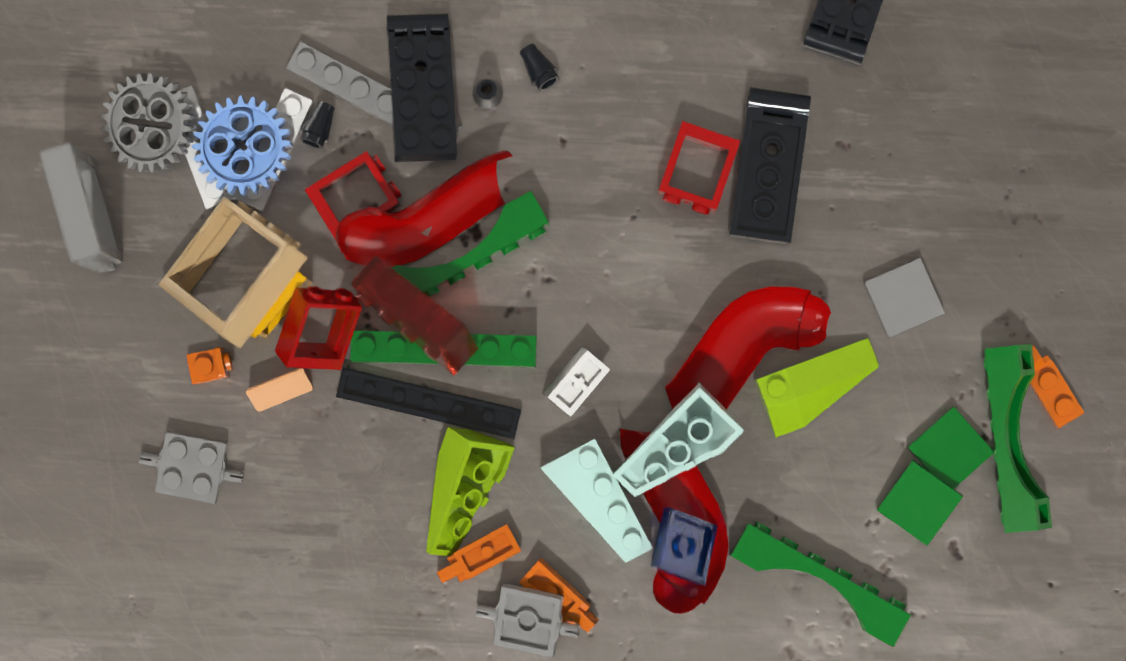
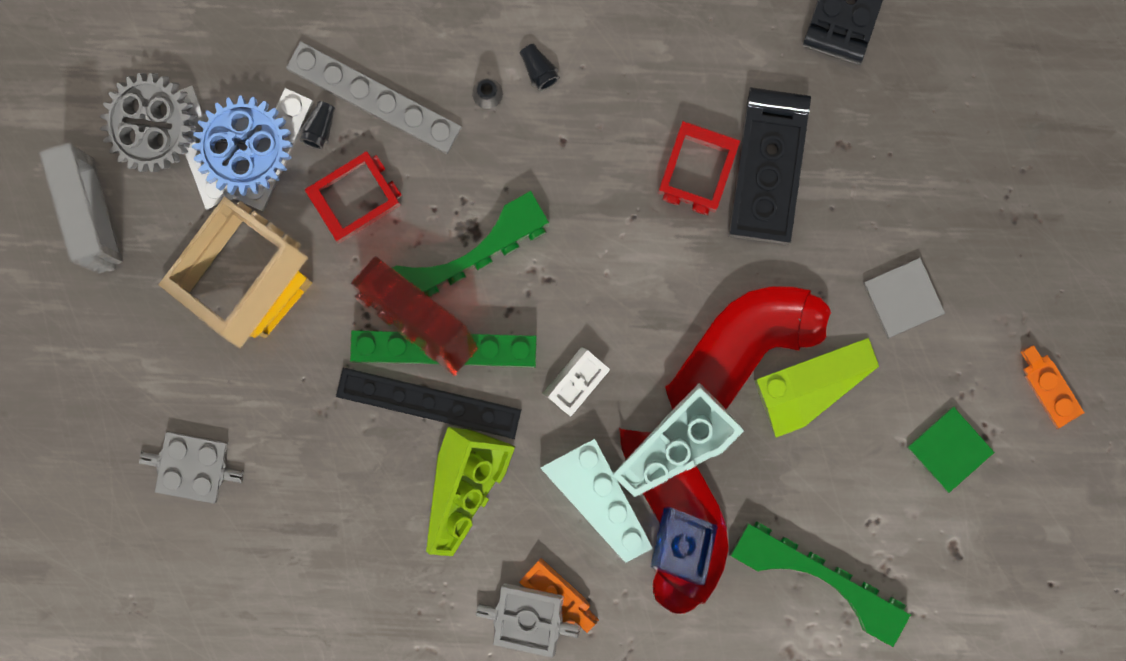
(209, 365): orange bracket -> none
(280, 389): light nougat slope -> none
(318, 355): red window -> none
(421, 99): black hinge -> none
(447, 208): red animal -> none
(480, 555): orange hinge -> none
(920, 502): green tile -> none
(1023, 501): green arch -> none

